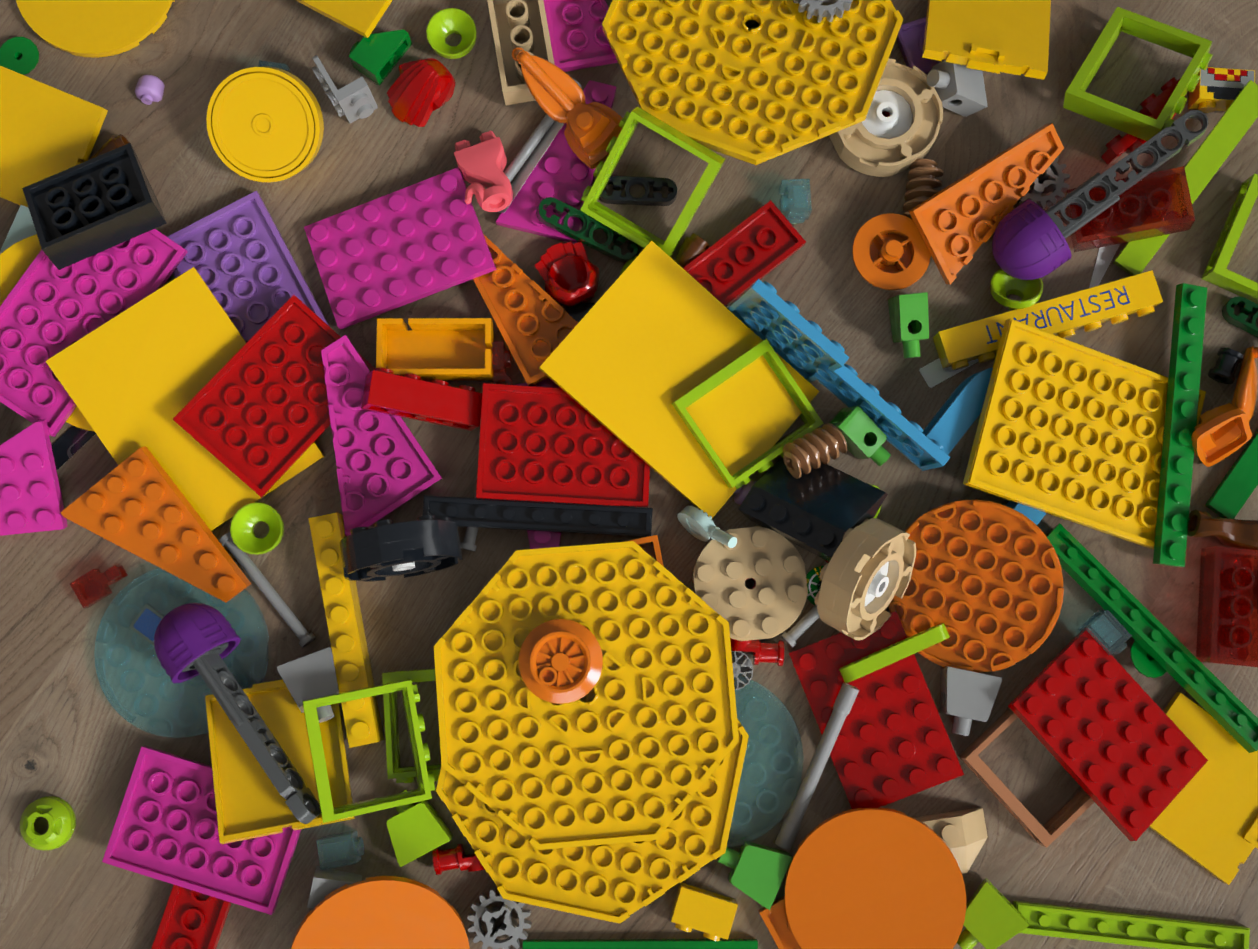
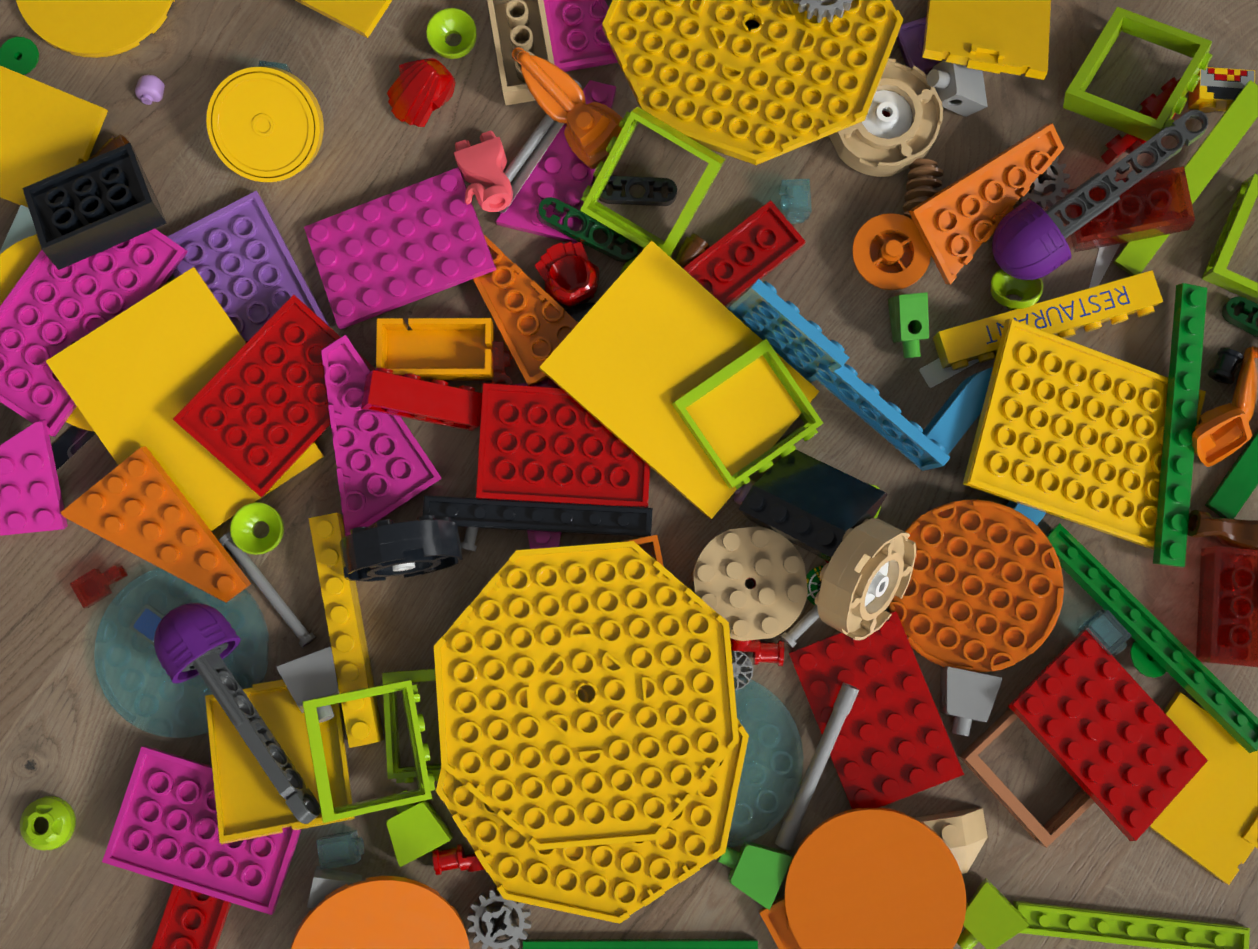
(352, 100): light grey bracket -> none
(379, 53): green slope -> none
(560, 661): orange wheel -> none
(703, 527): light aqua piece -> none
(703, 911): yellow brick -> none
(813, 449): medium nougat piece -> none
(861, 434): bright green torso -> none
(894, 653): lime beam -> none

